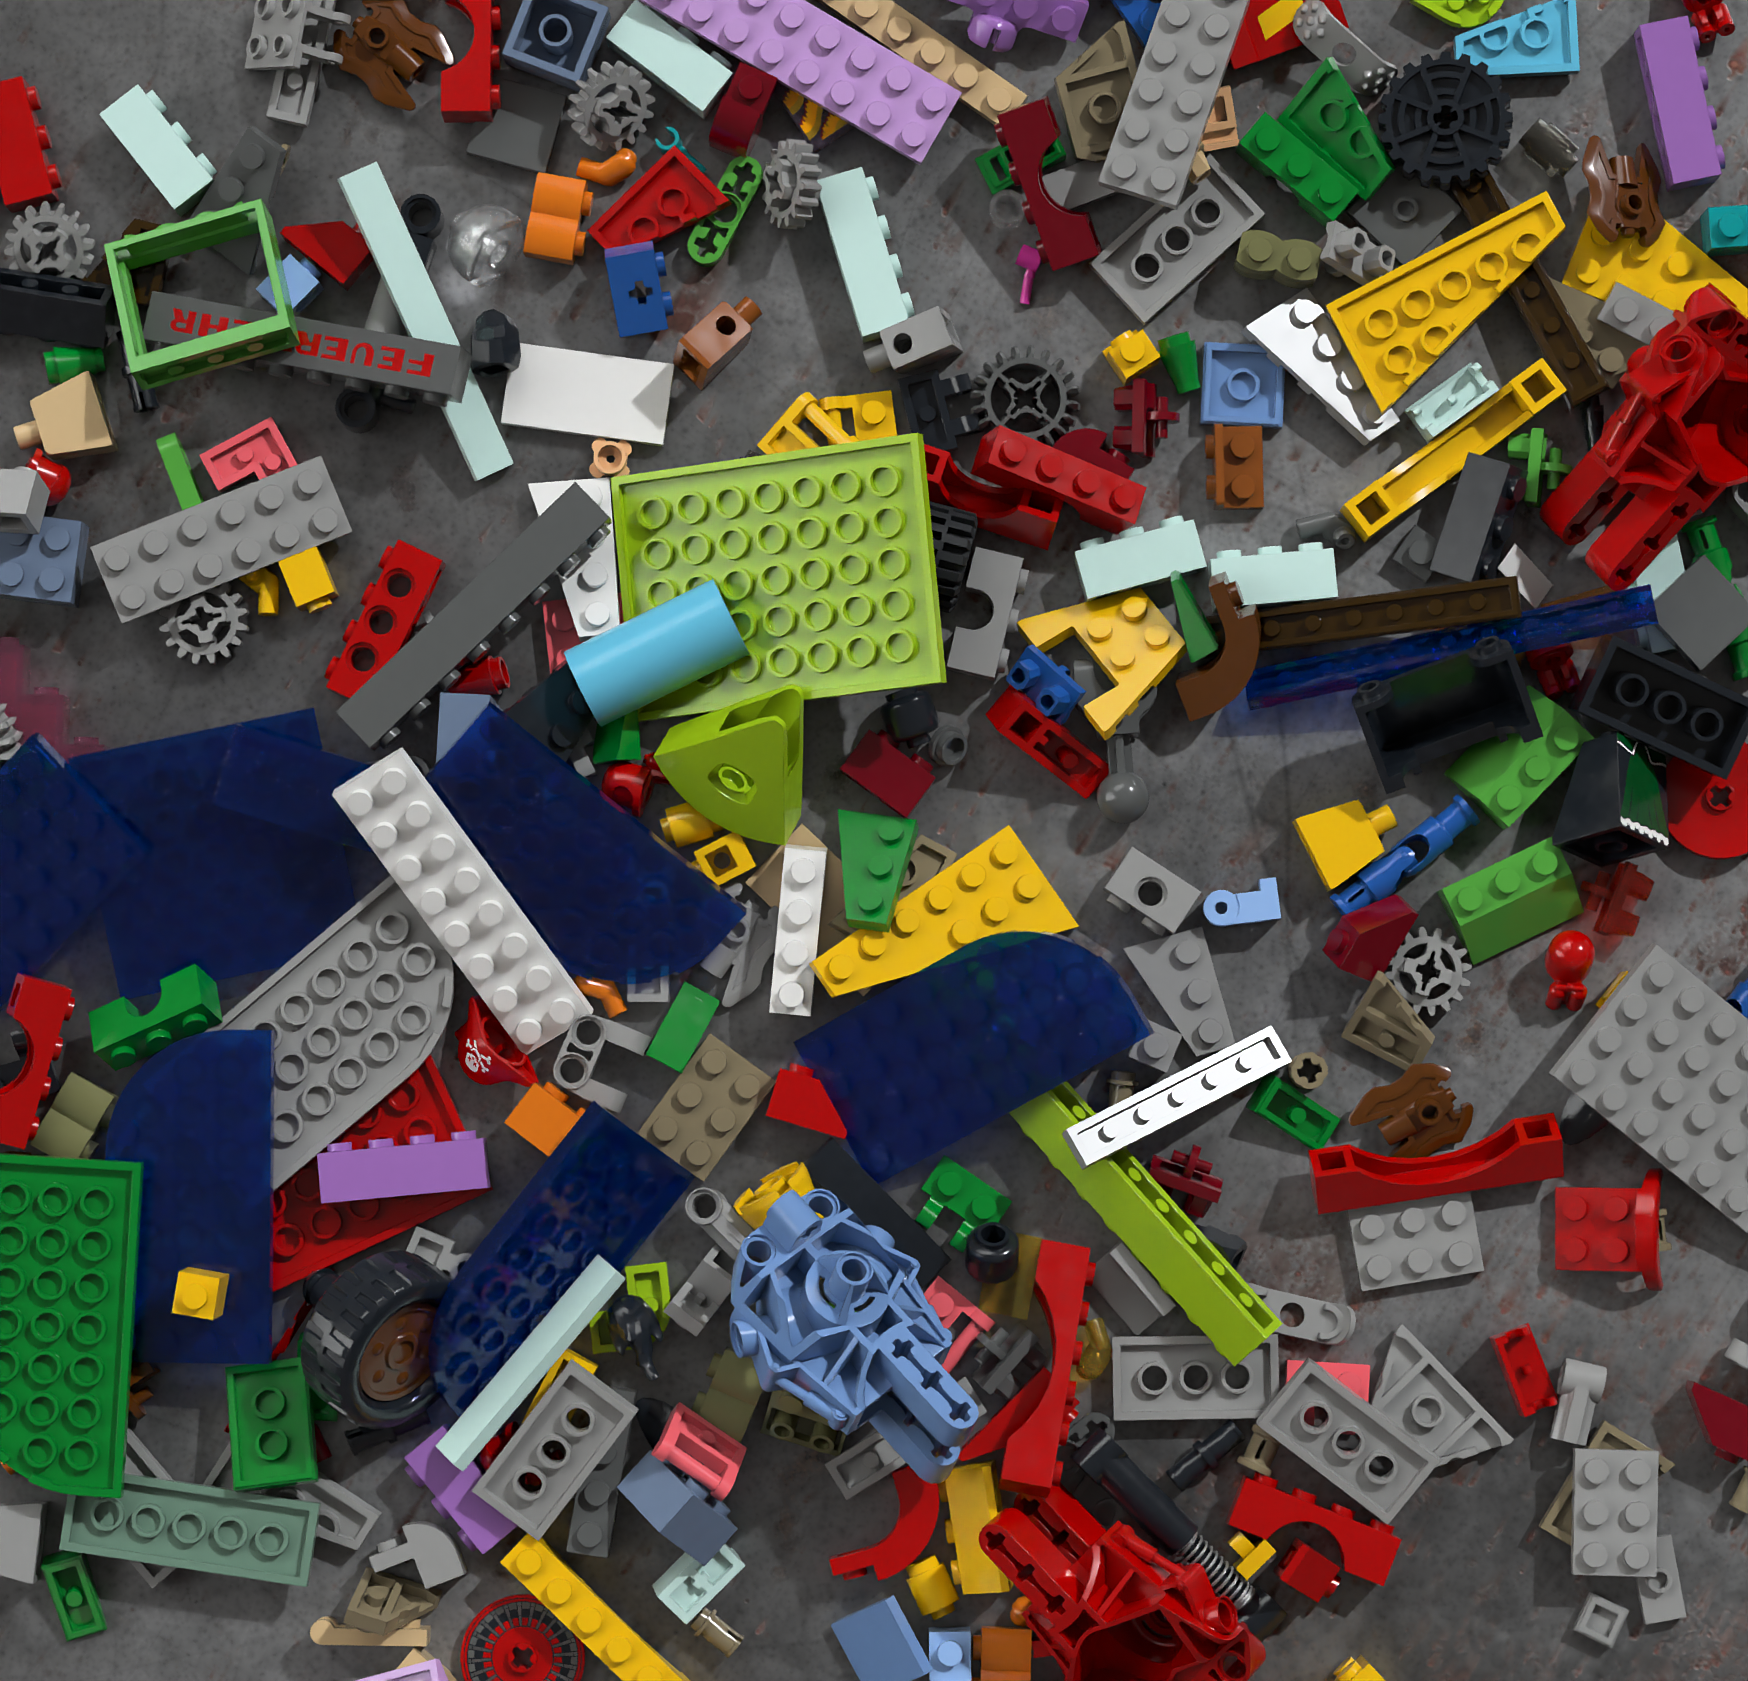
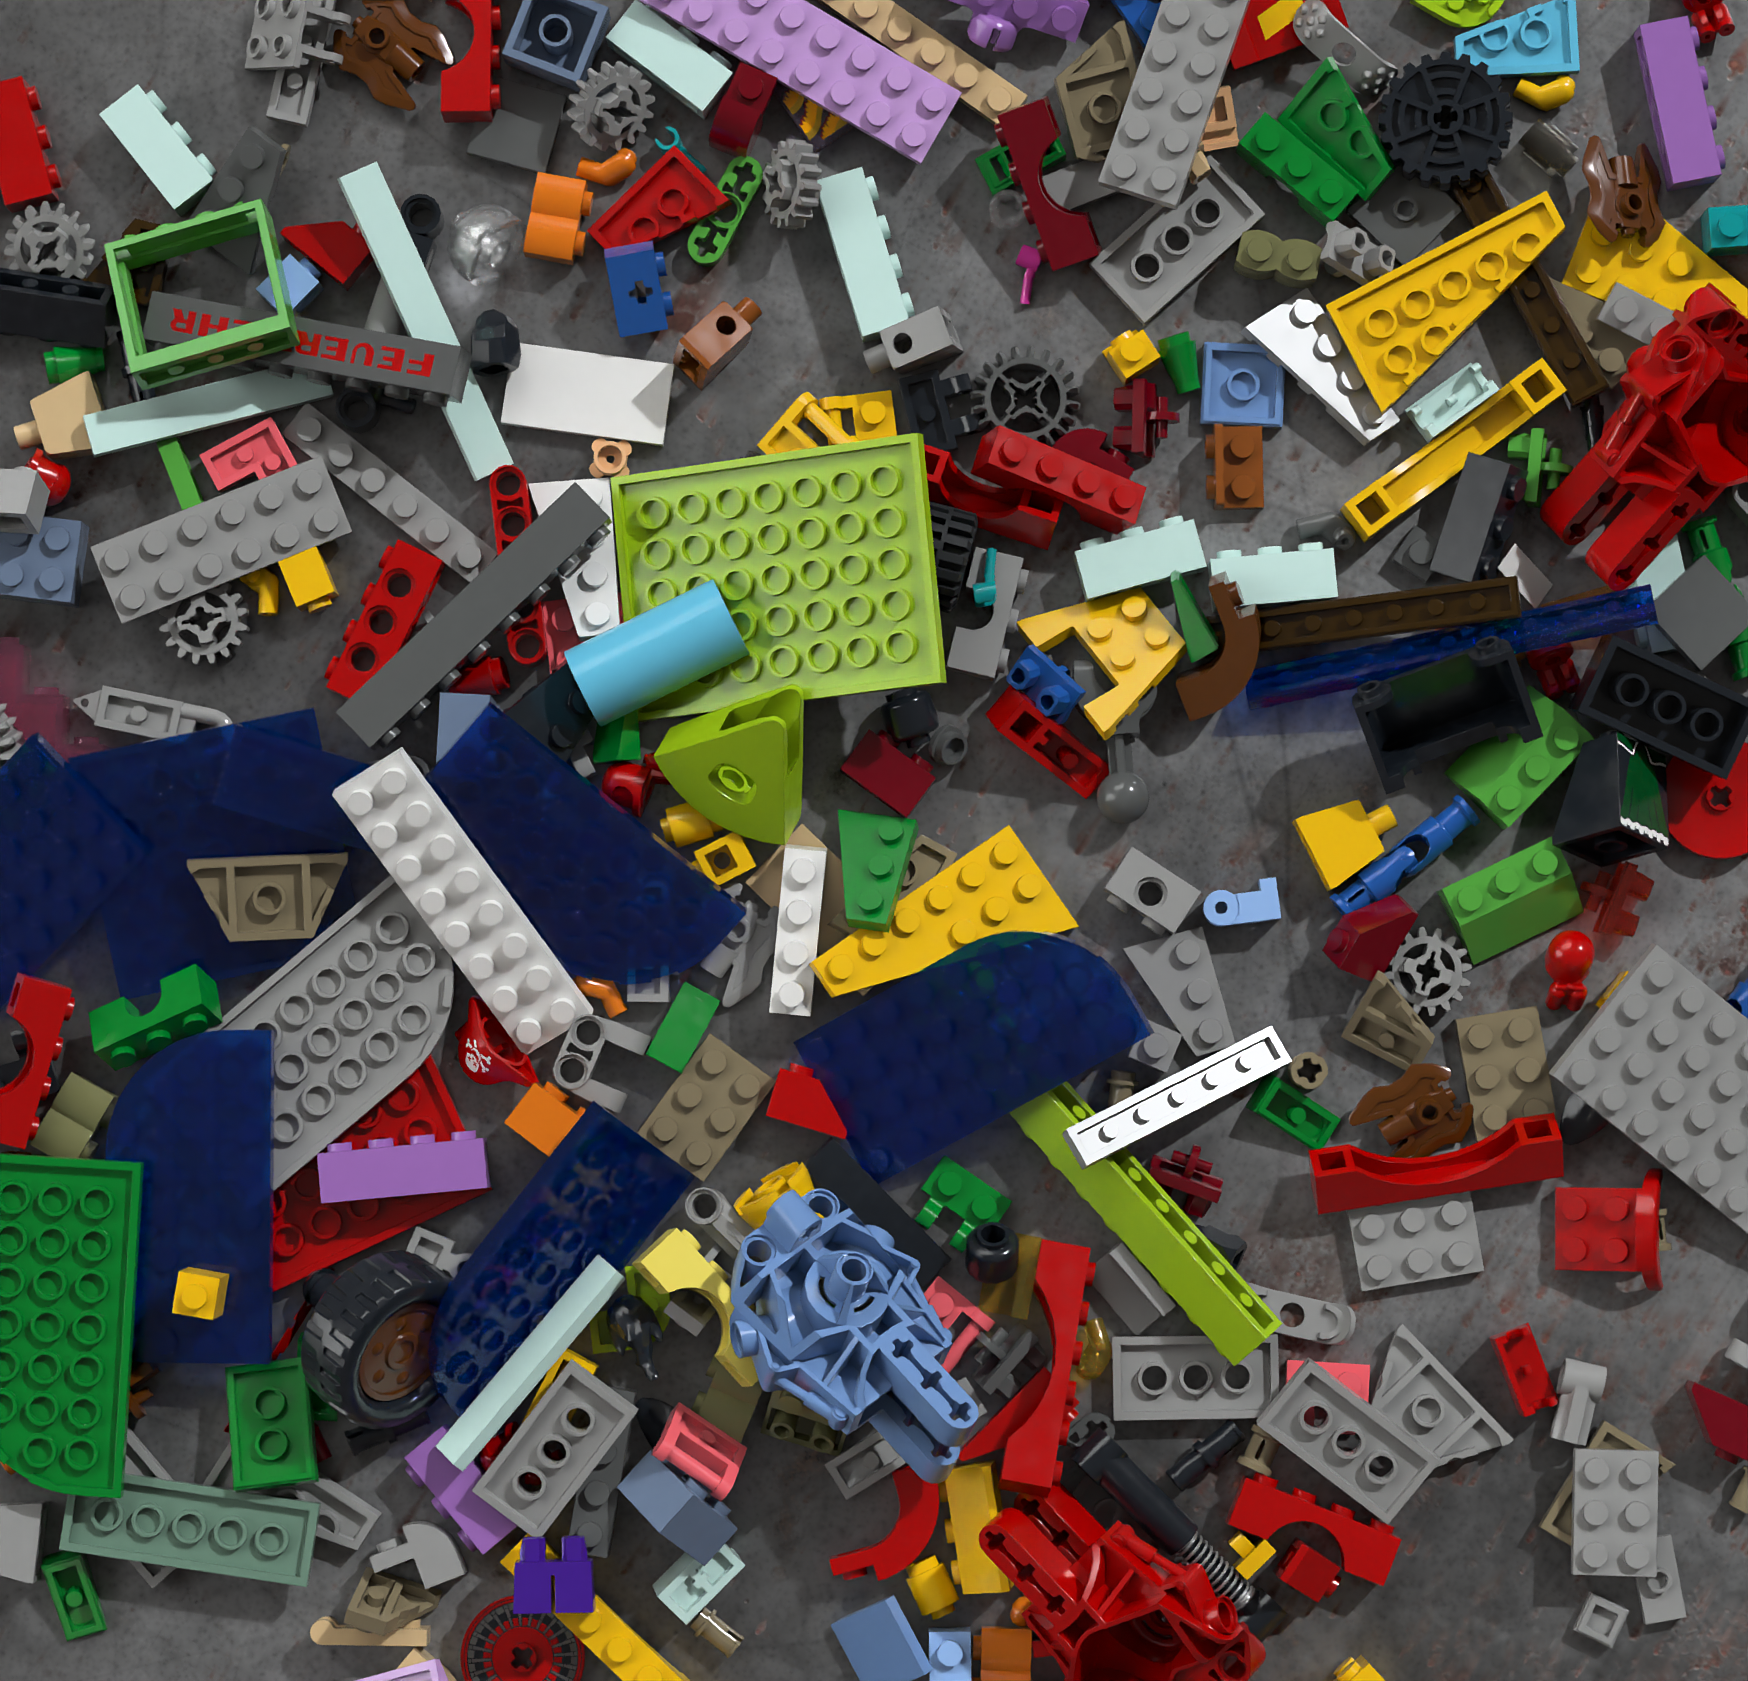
(146, 714): none -> light grey plate
(198, 410): none -> light aqua tile
(269, 894): none -> dark tan wing
(389, 493): none -> light grey plate
(504, 508): none -> red beam
(572, 1578): none -> dark purple hips
(676, 1264): none -> light yellow arch
(985, 592): none -> teal hand
(1504, 1068): none -> dark tan plate
(1547, 96): none -> yellow arm

